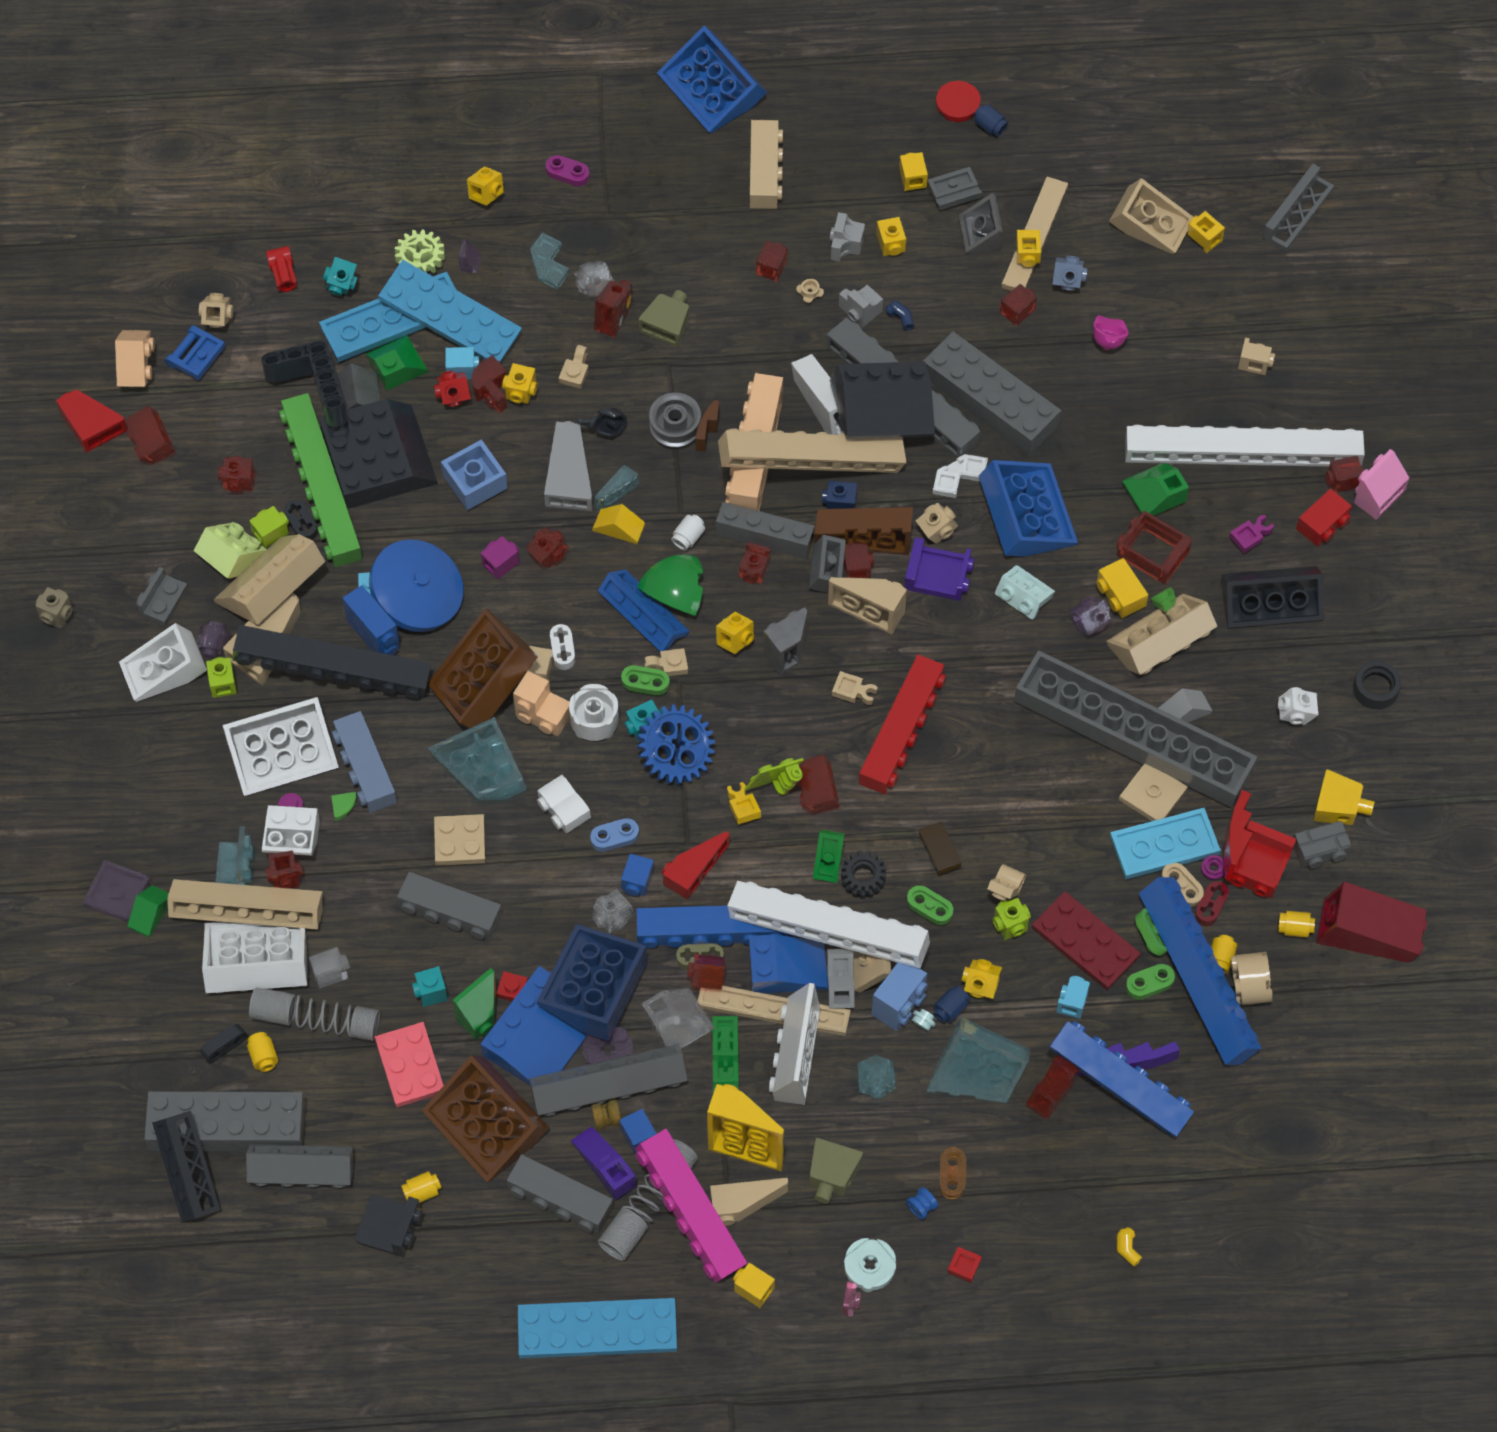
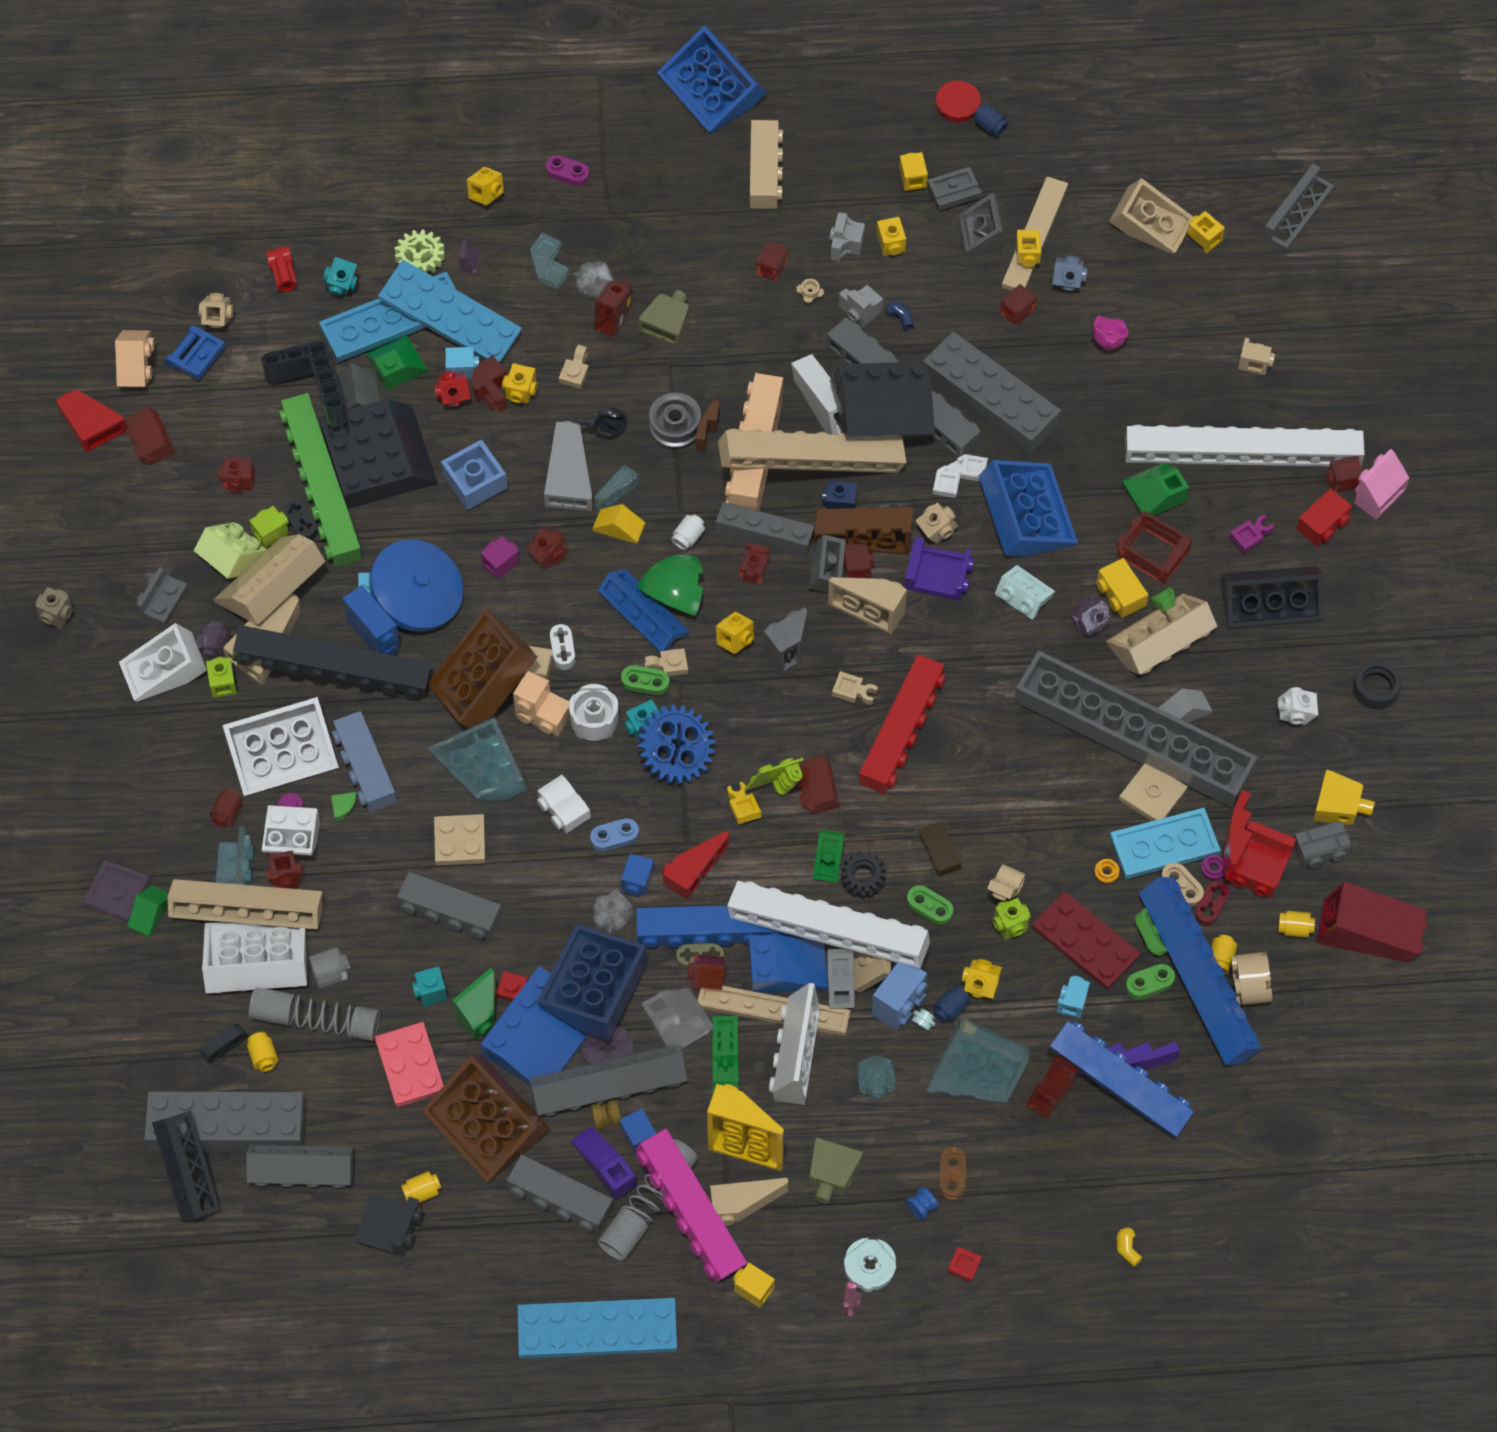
(225, 807): none -> clear red brick
(1107, 864): none -> light orange plate

